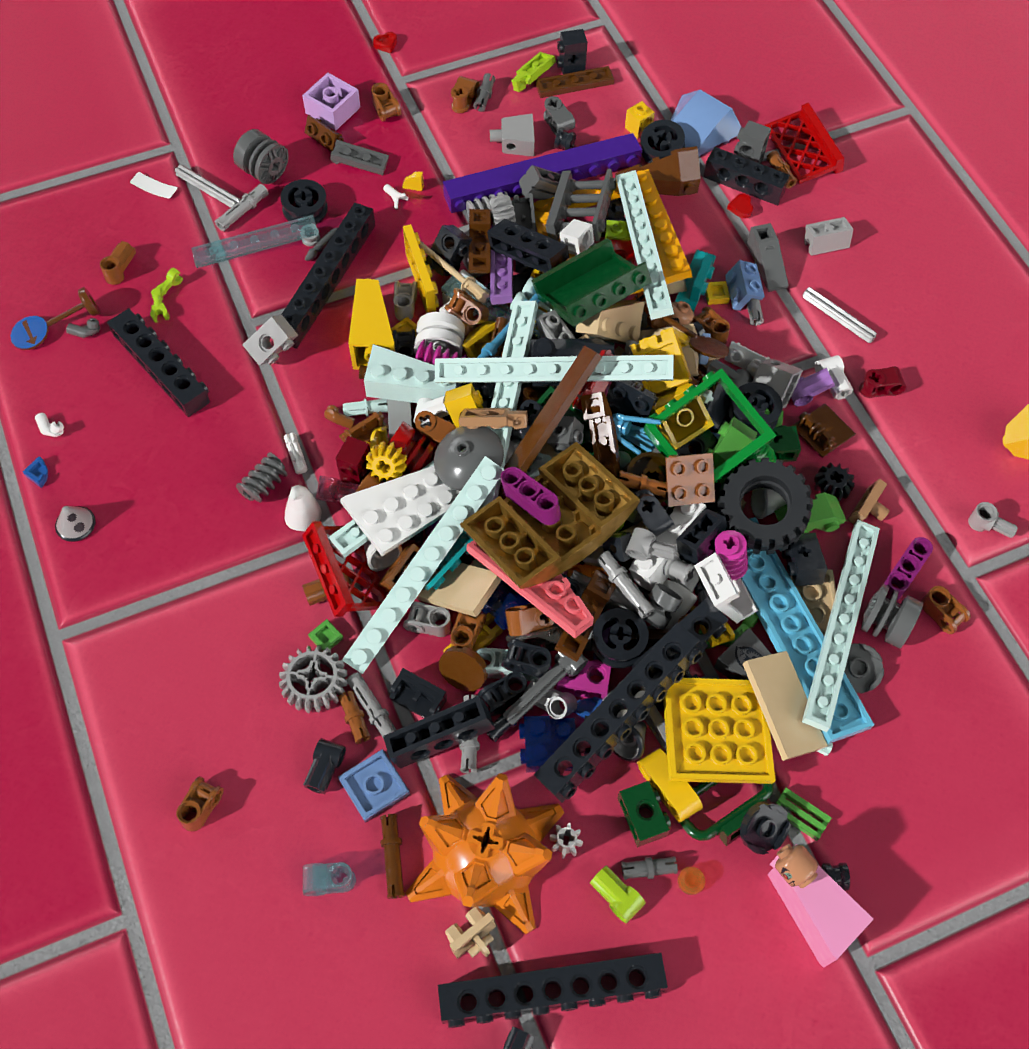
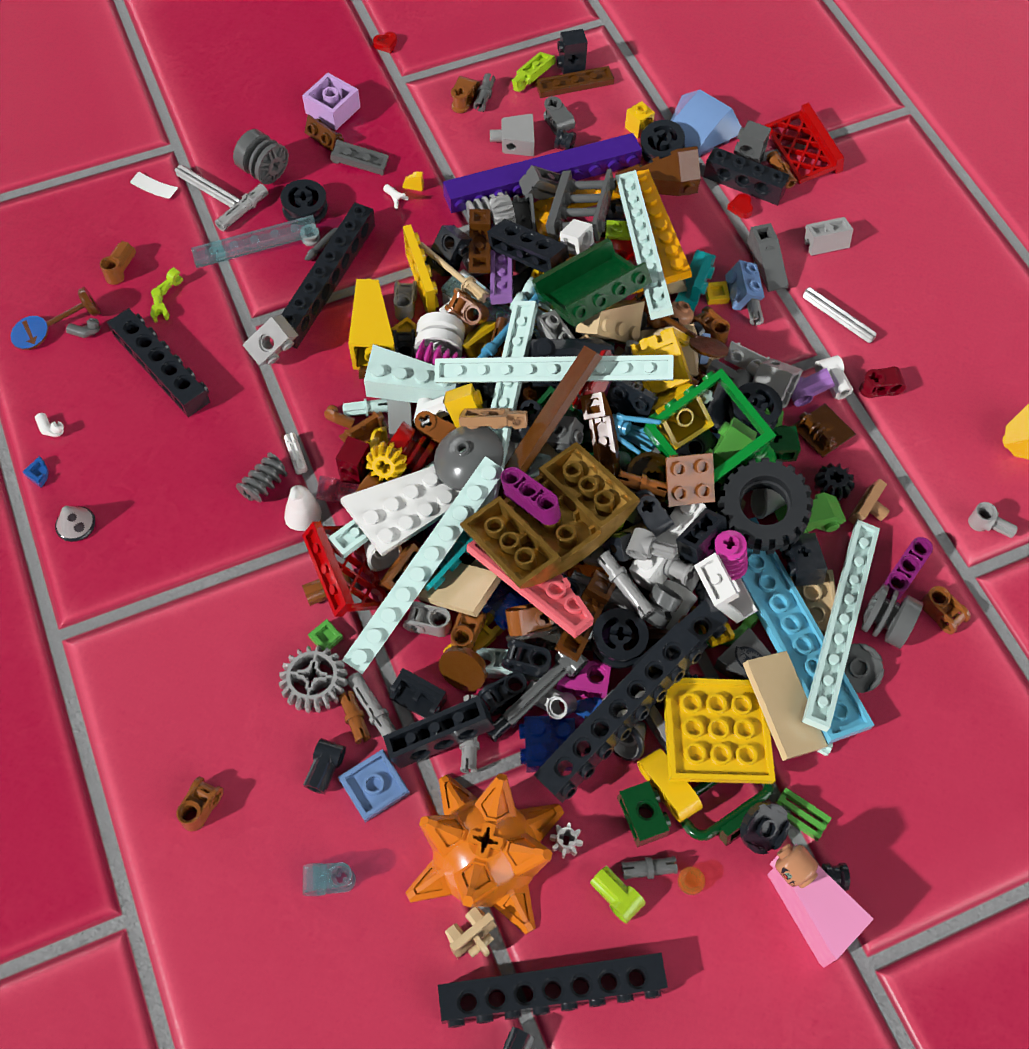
(384, 101): dark orange piece -> none
(391, 845): reddish brown pin -> none

